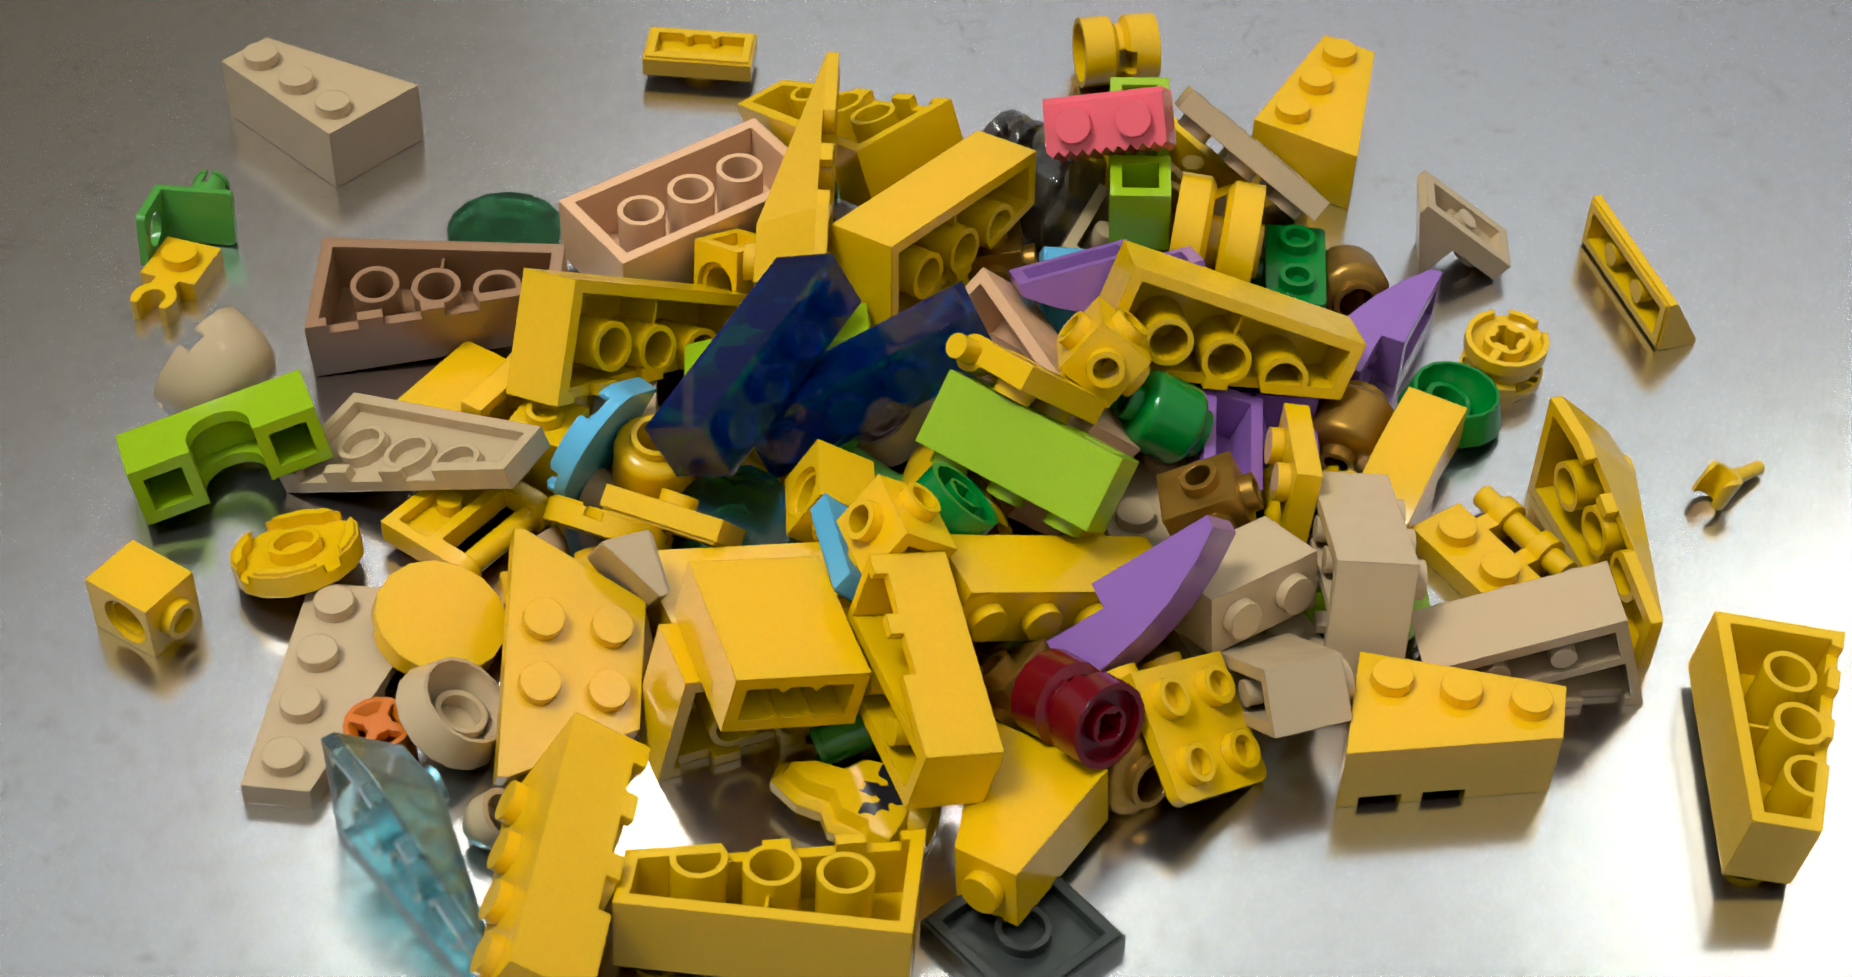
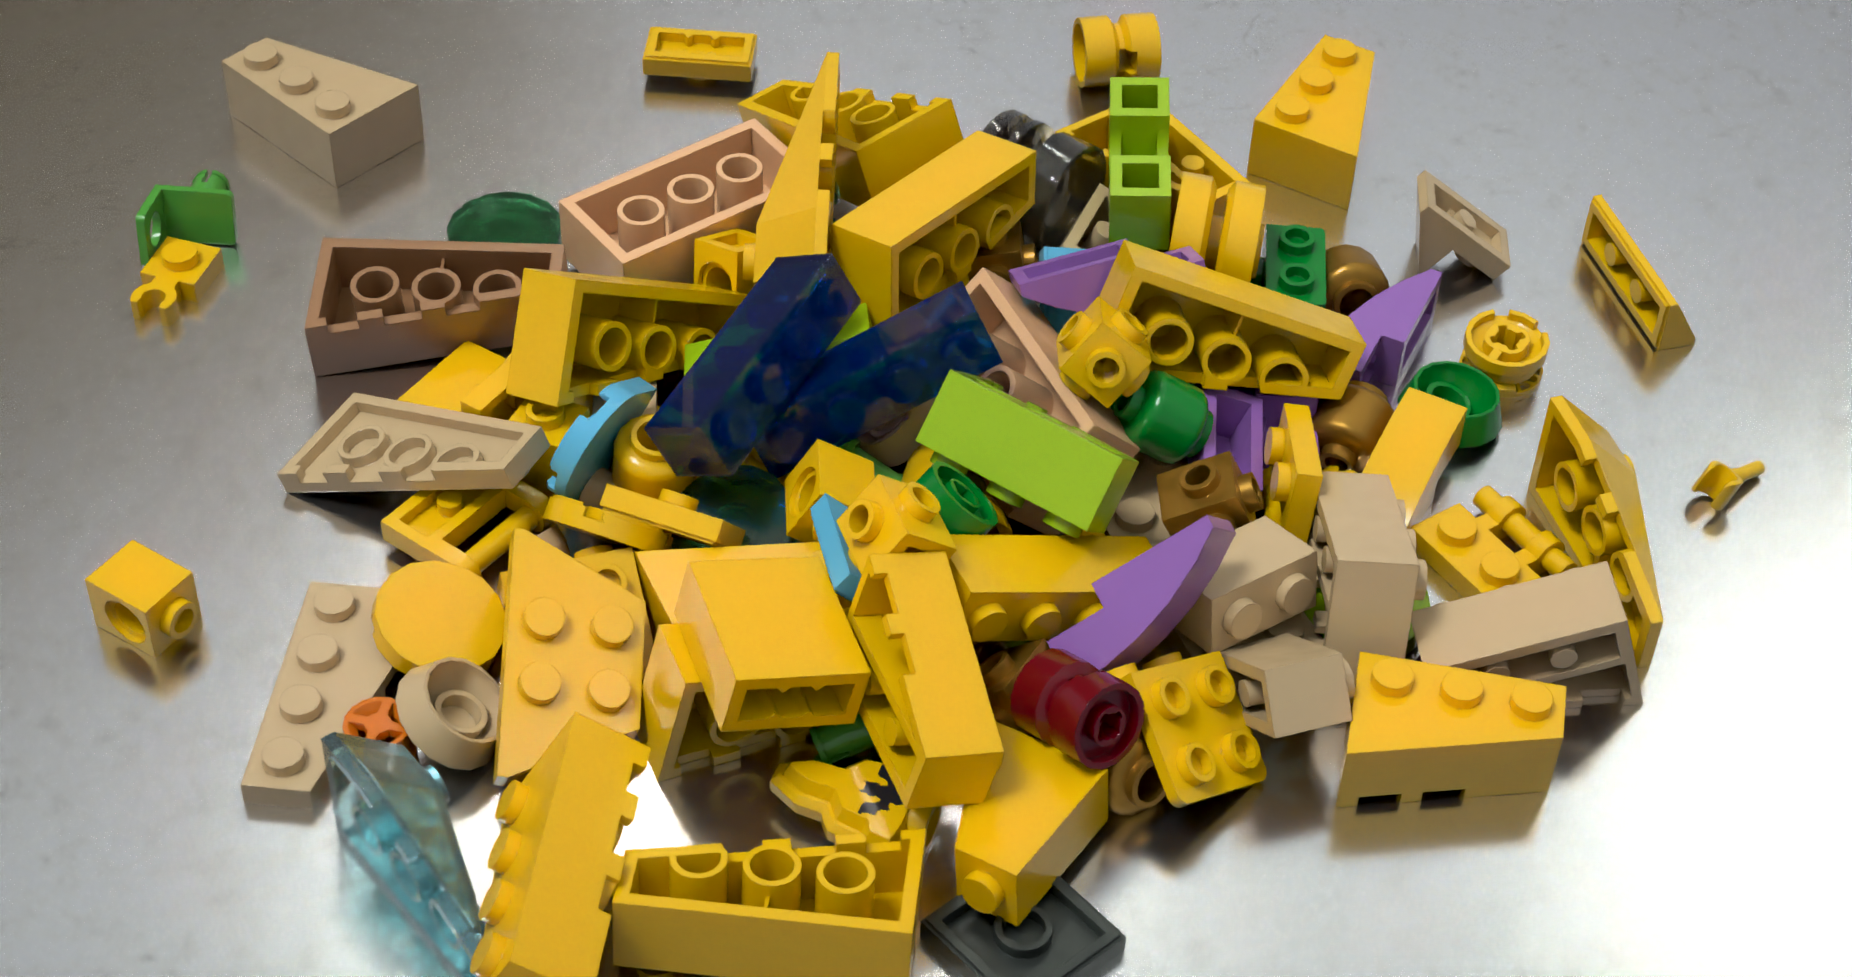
(180, 454): lime arch -> none
(222, 362): tan cylinder -> none
(297, 554): yellow tile -> none
(479, 819): tan hinge -> none
(634, 565): tan slope -> none
(1024, 379): yellow plate -> none
(1109, 123): coral brick -> none
(1249, 156): tan plate -> none
(1765, 737): yellow wedge -> none

